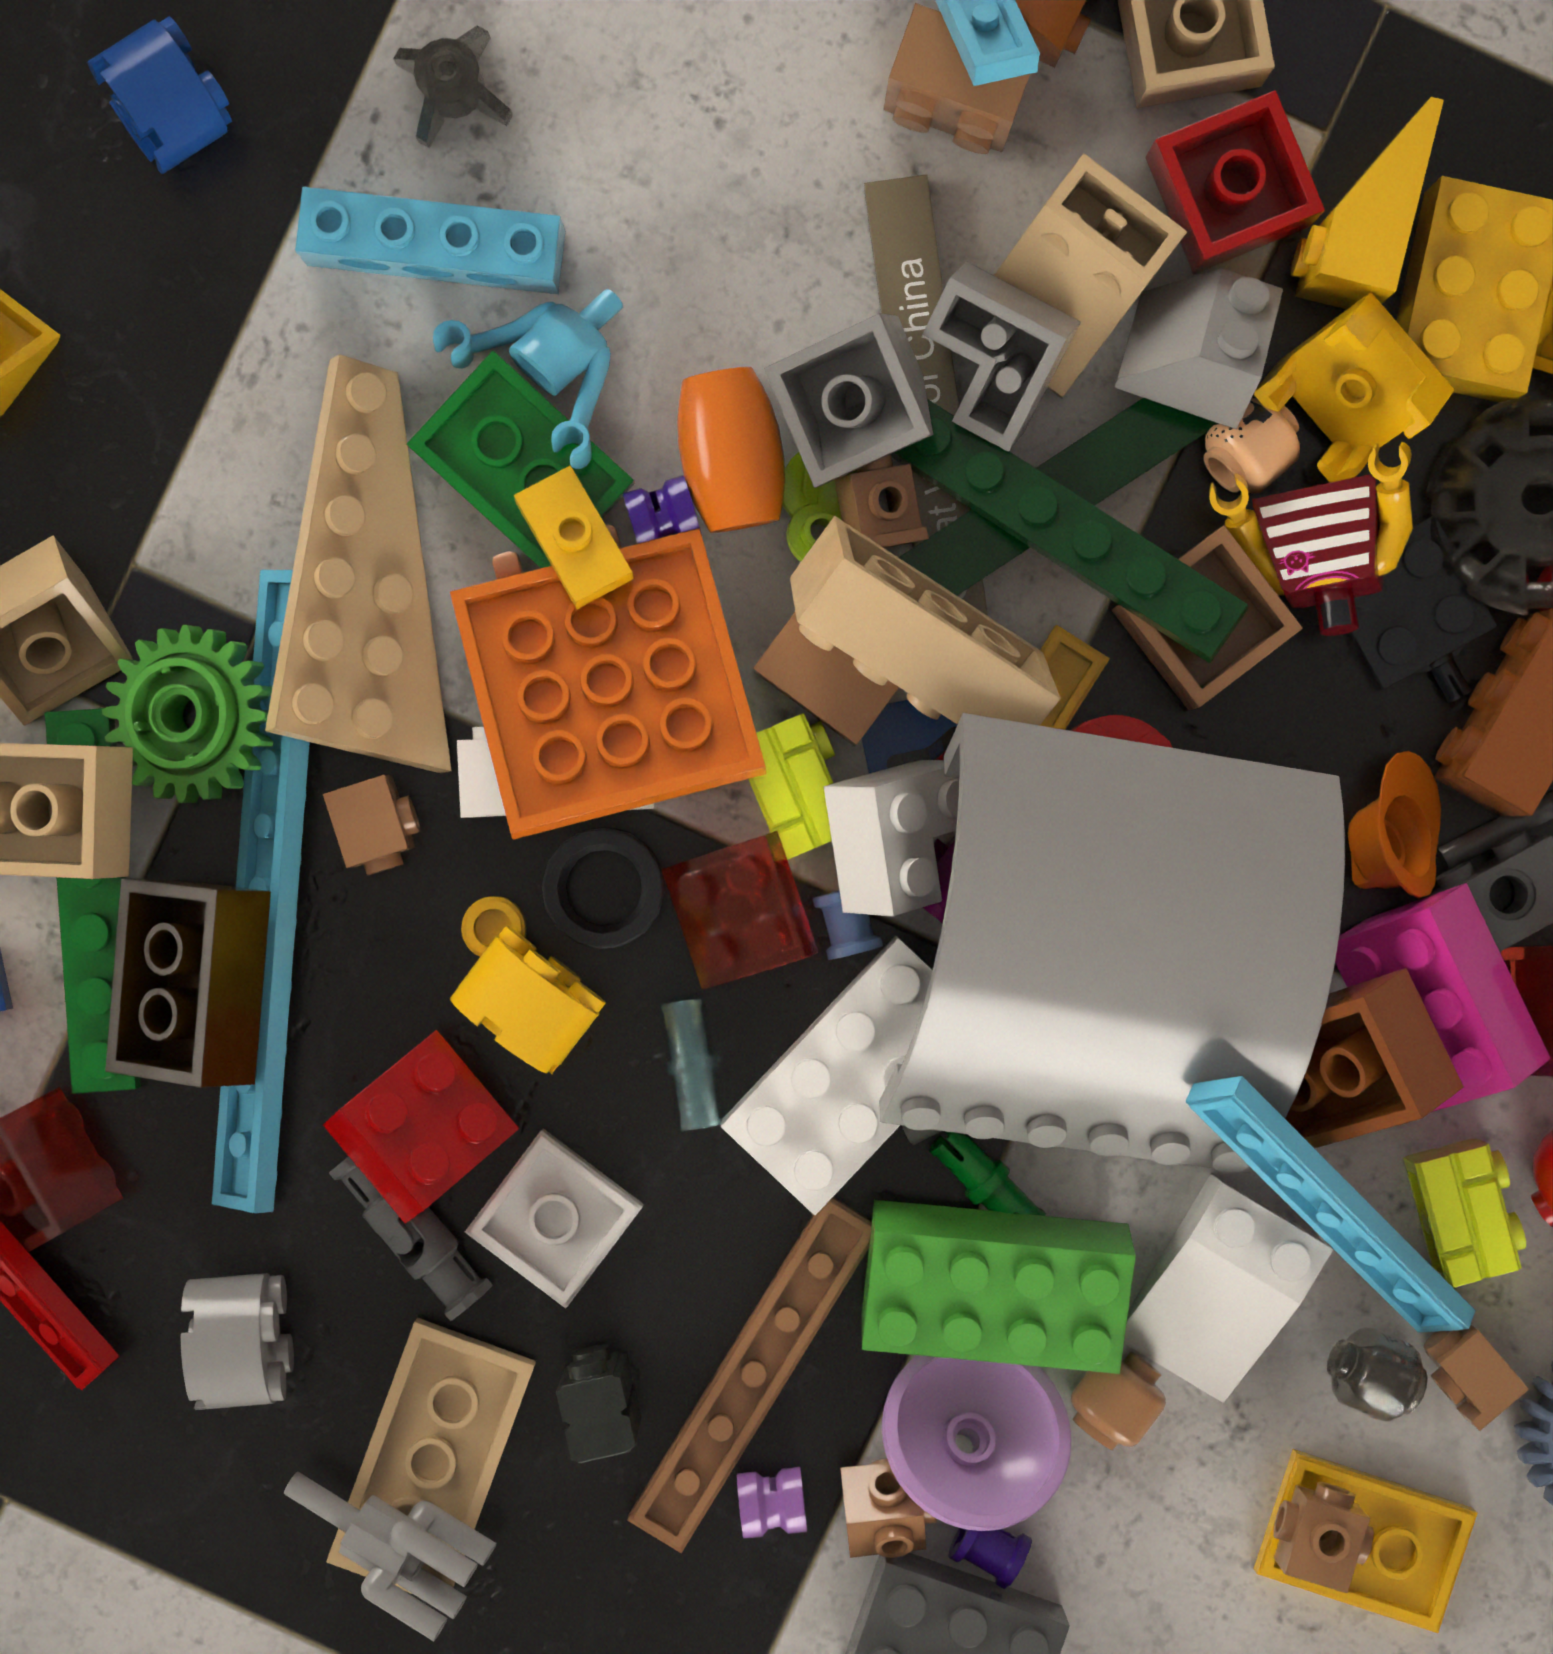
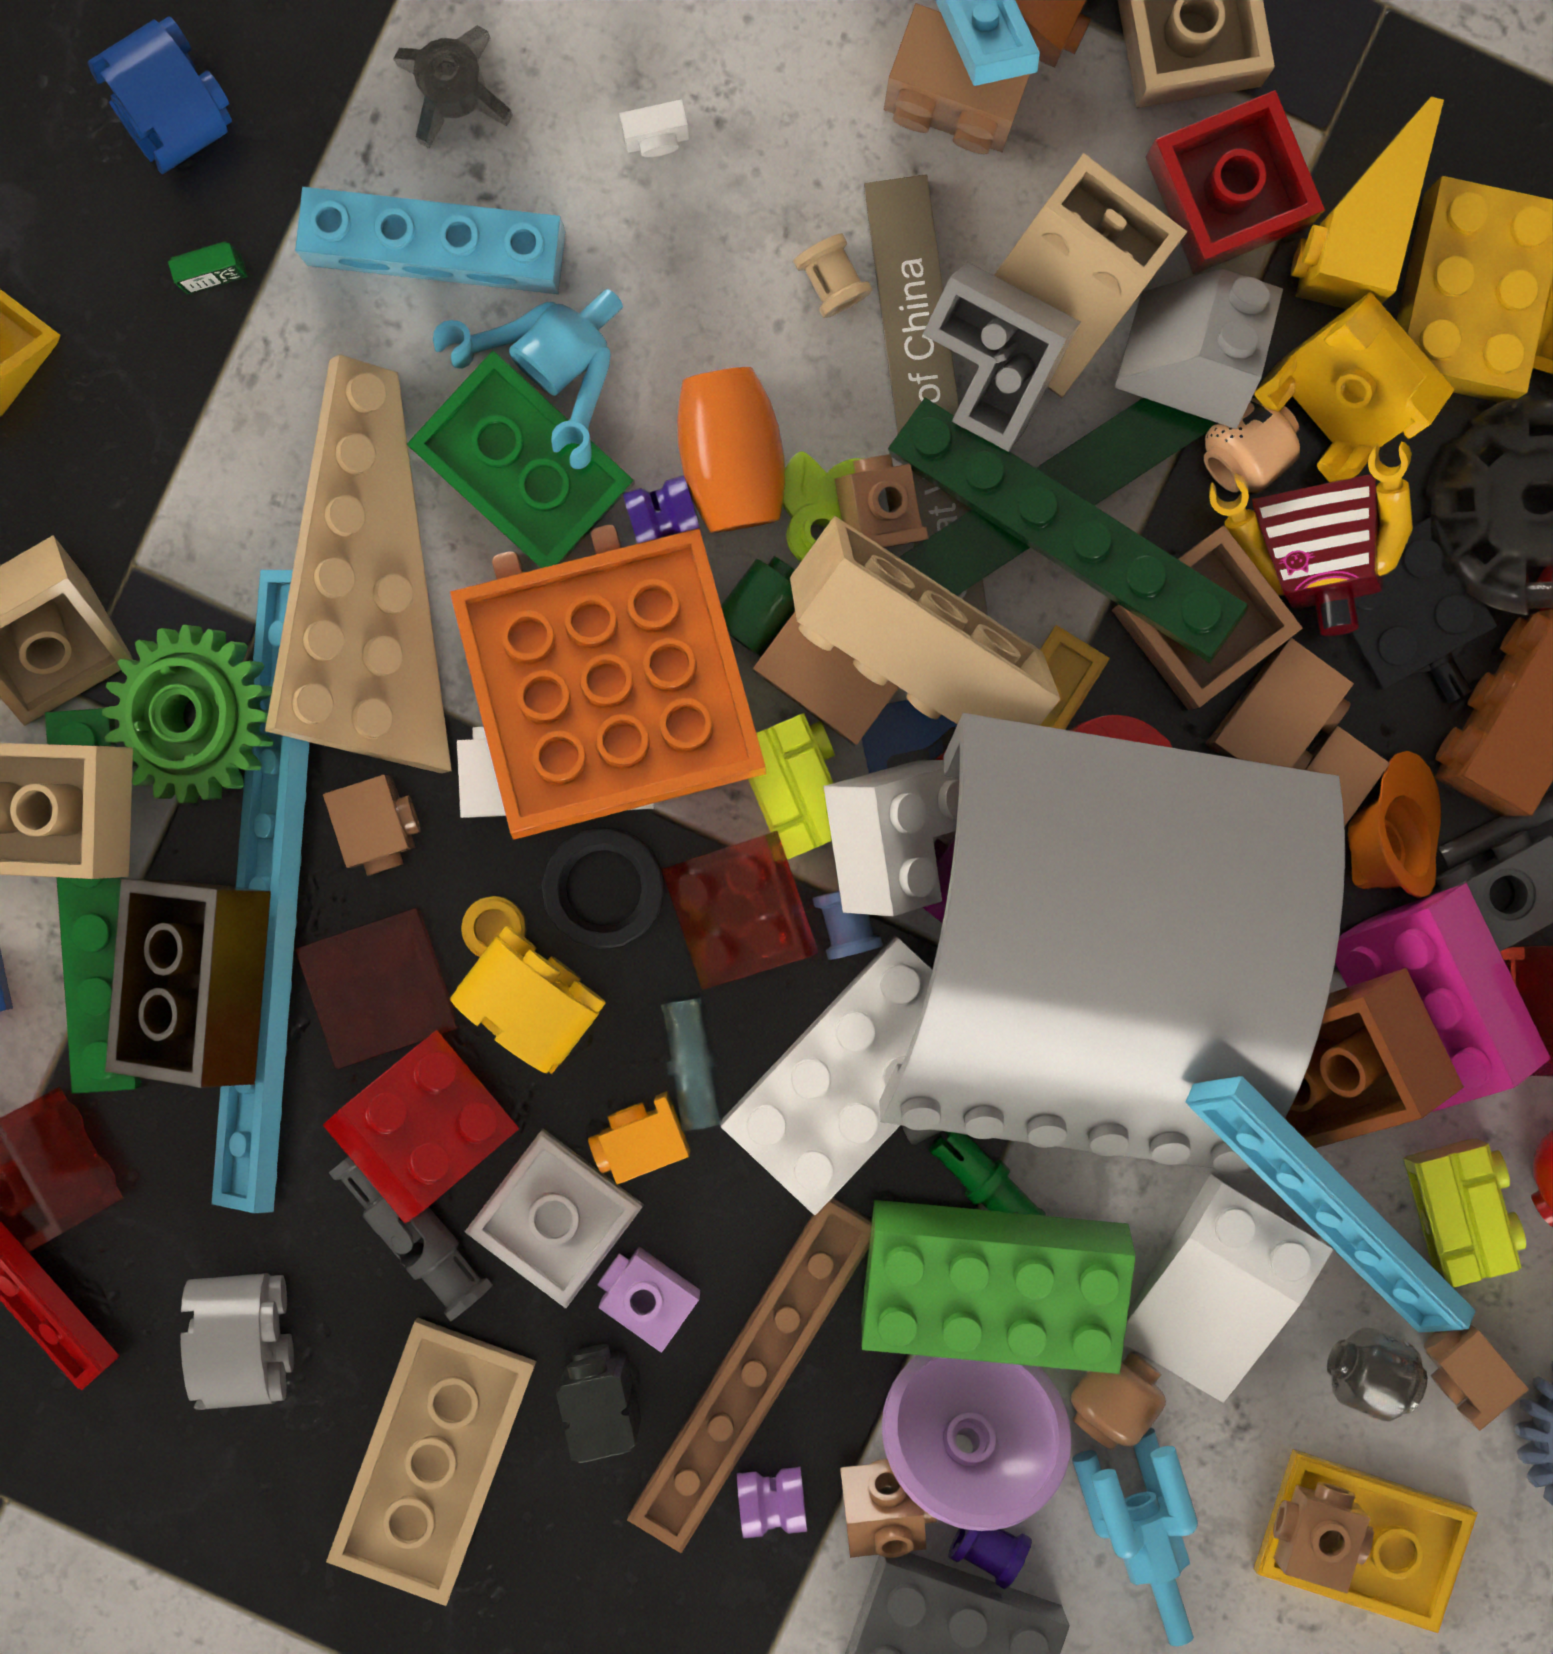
(207, 267): none -> green tile
(377, 988): none -> clear red plate
(395, 1550): light grey plant -> none
(573, 537): yellow plate -> none
(640, 1140): none -> light orange brick
(647, 1297): none -> lavender brick
(655, 128): none -> white plate
(760, 605): none -> dark green brick
(832, 275): none -> tan bush
(852, 397): light grey slope -> none
(1146, 1525): none -> medium azure plant
(1283, 709): none -> medium nougat brick
(1351, 761): none -> medium nougat brick

